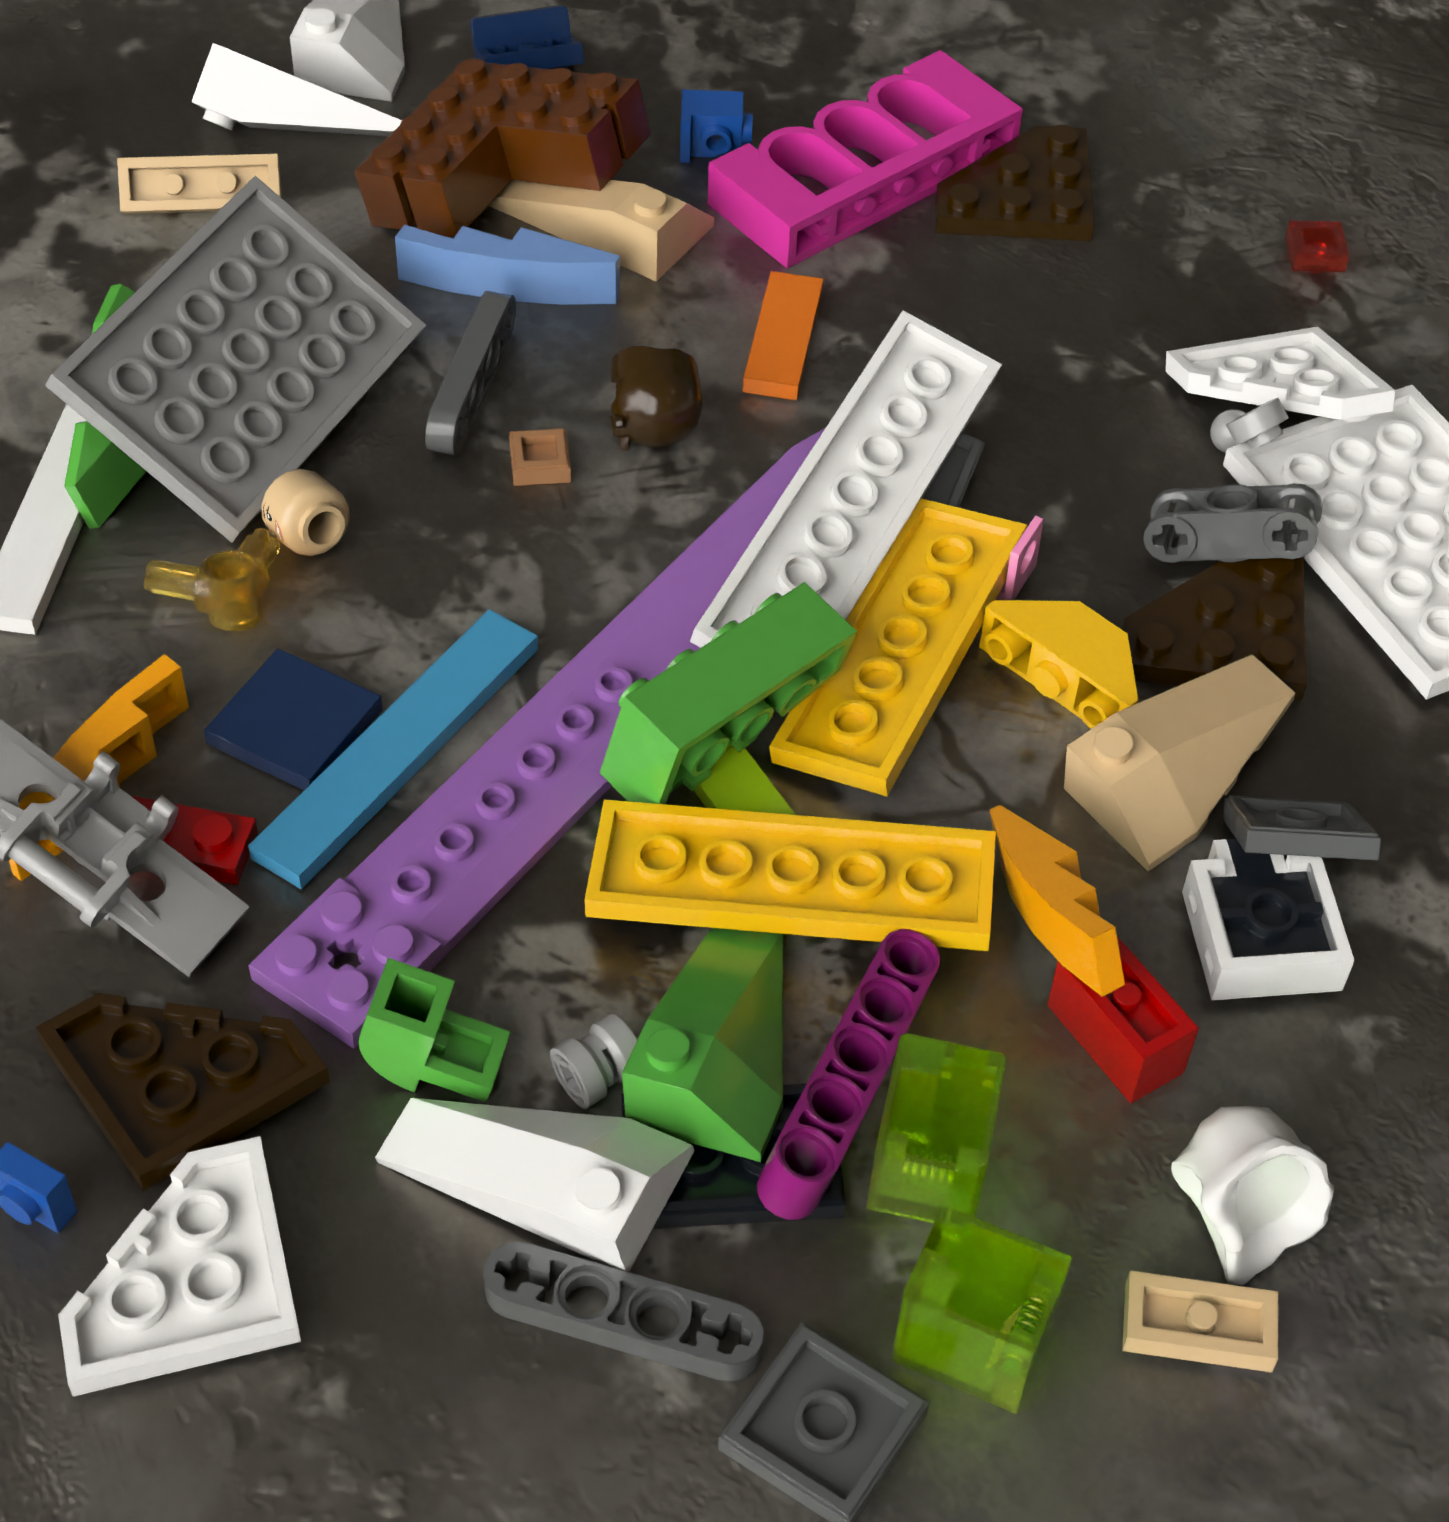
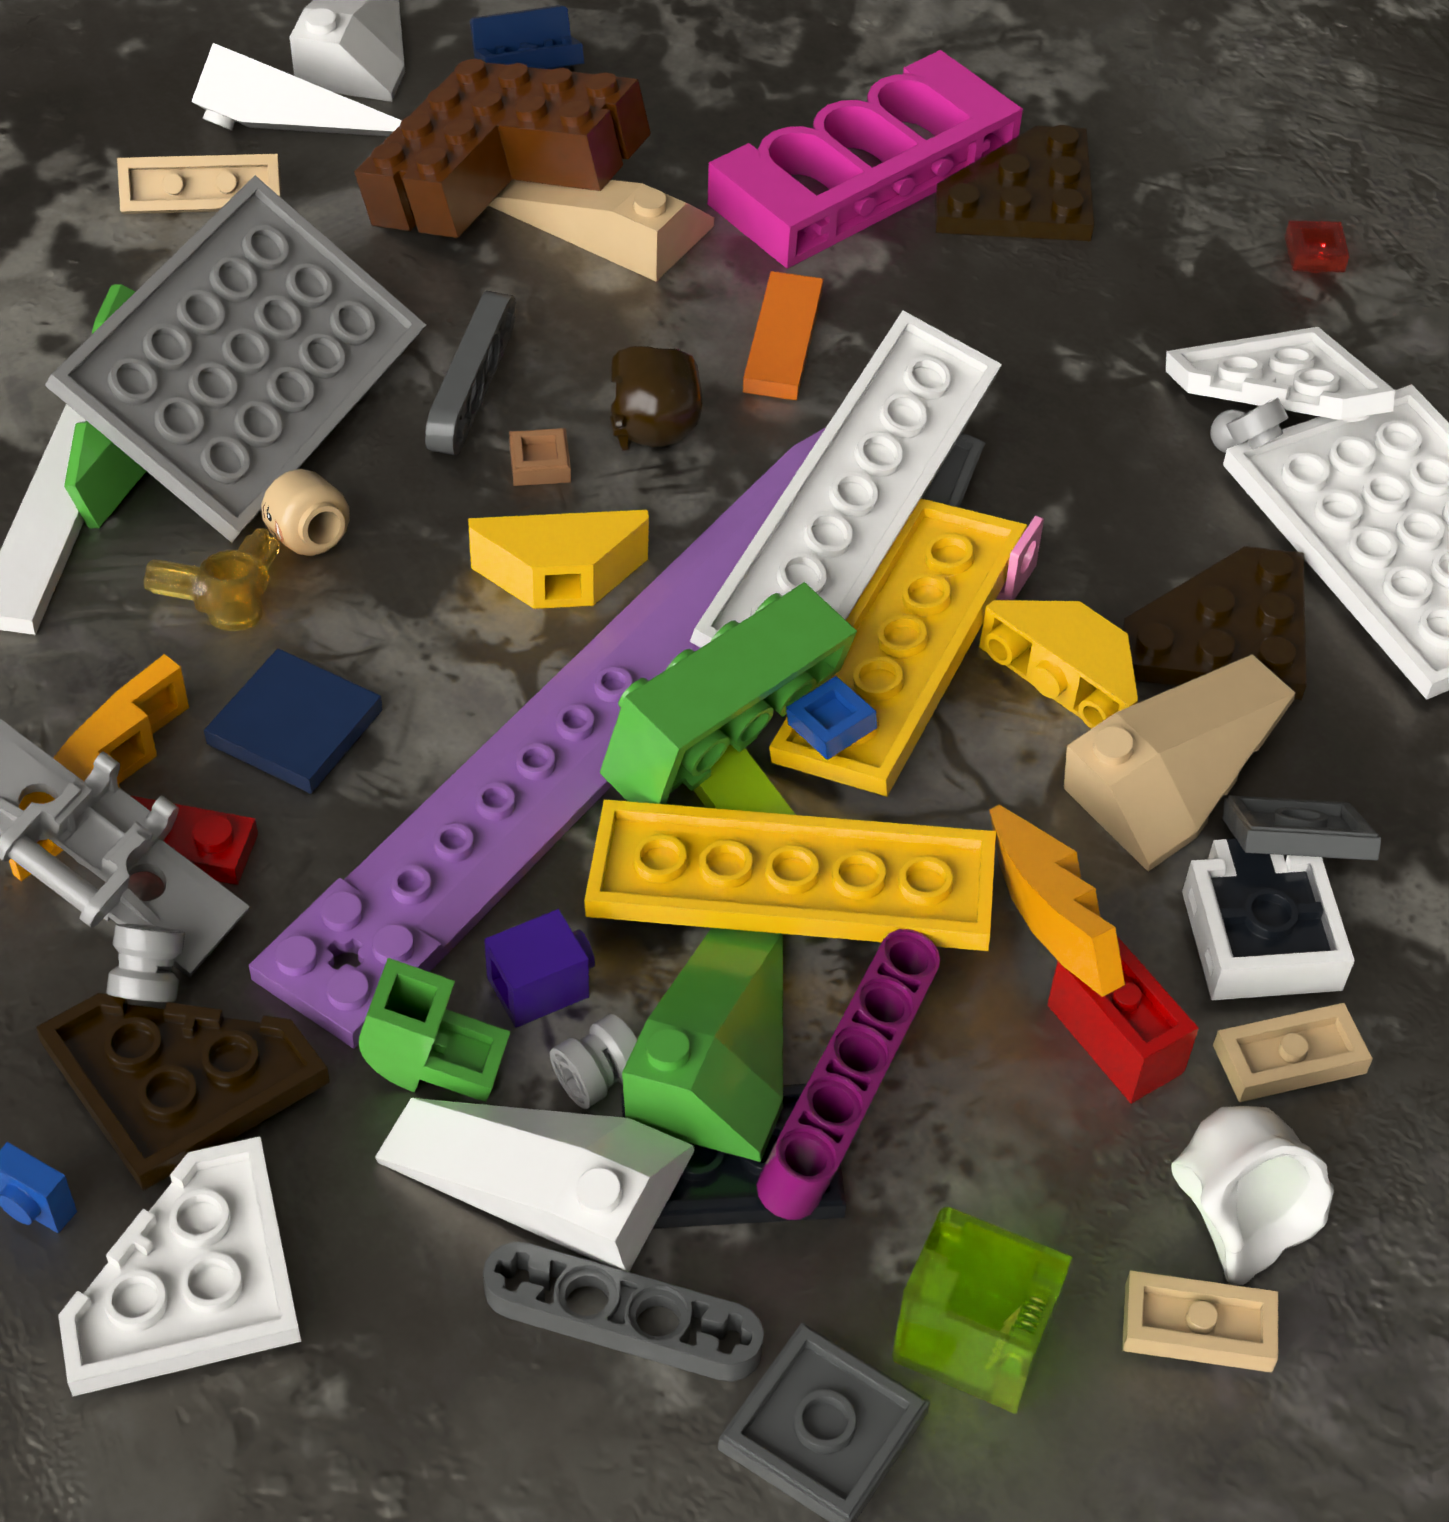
(145, 962): none -> light grey wheel
(392, 749): dark azure tile -> none
(528, 266): medium blue slope -> none
(538, 967): none -> dark purple brick
(559, 556): none -> yellow slope
(713, 123): blue brick -> none
(831, 717): none -> blue plate
(935, 1128): clear neon green piece -> none
(1233, 523): dark grey piece -> none
(1292, 1052): none -> tan plate

